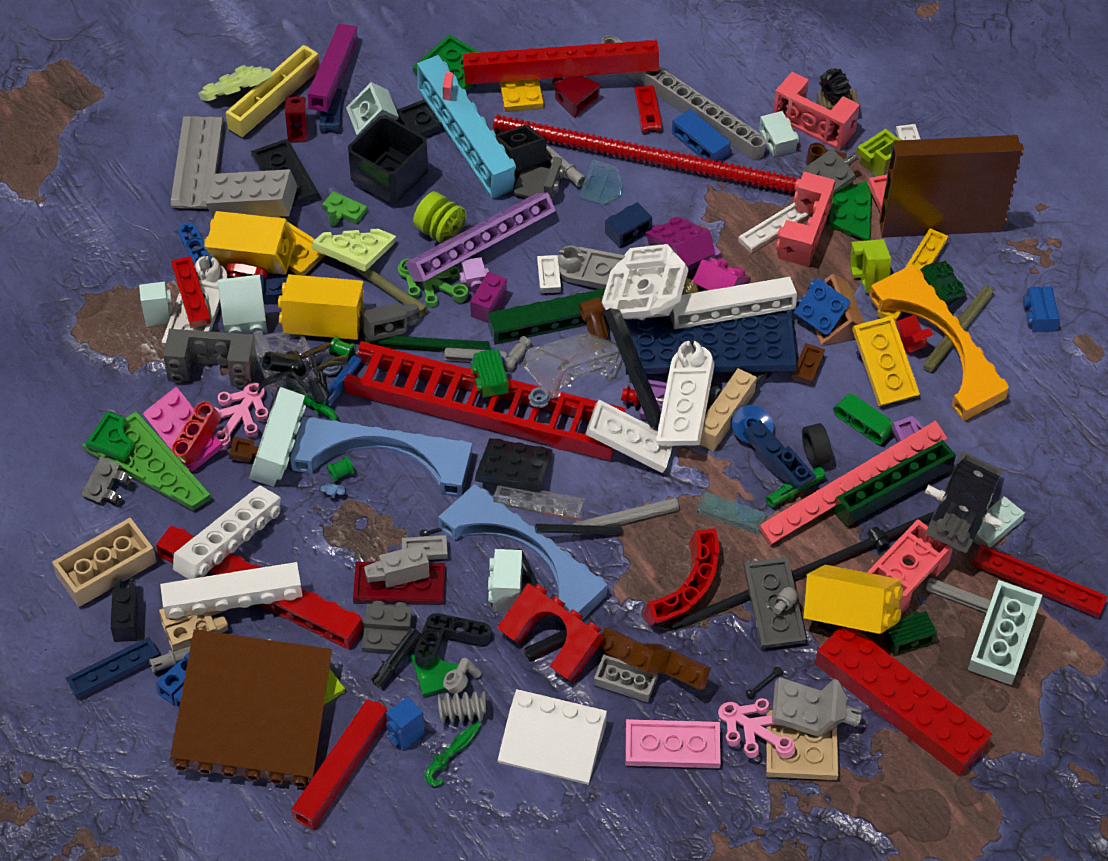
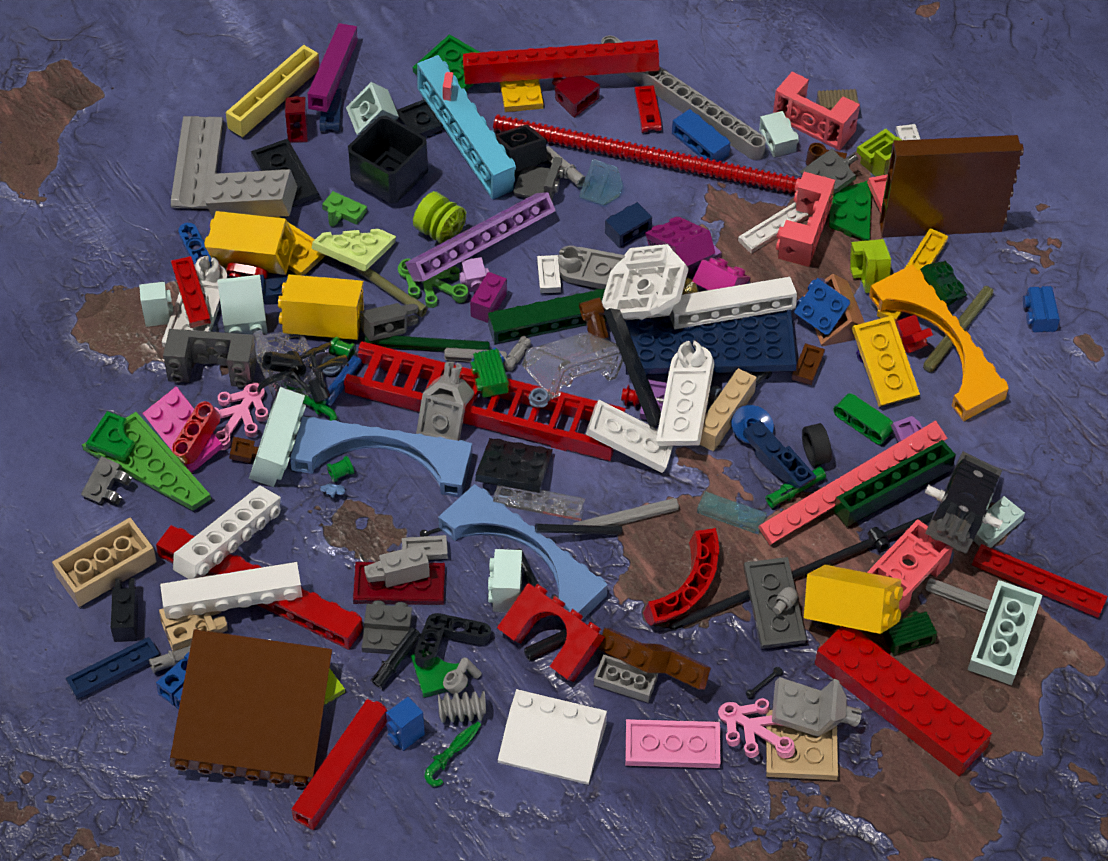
(229, 84): yellowish green plate -> none
(444, 405): none -> light grey plate
(834, 84): black gear -> none

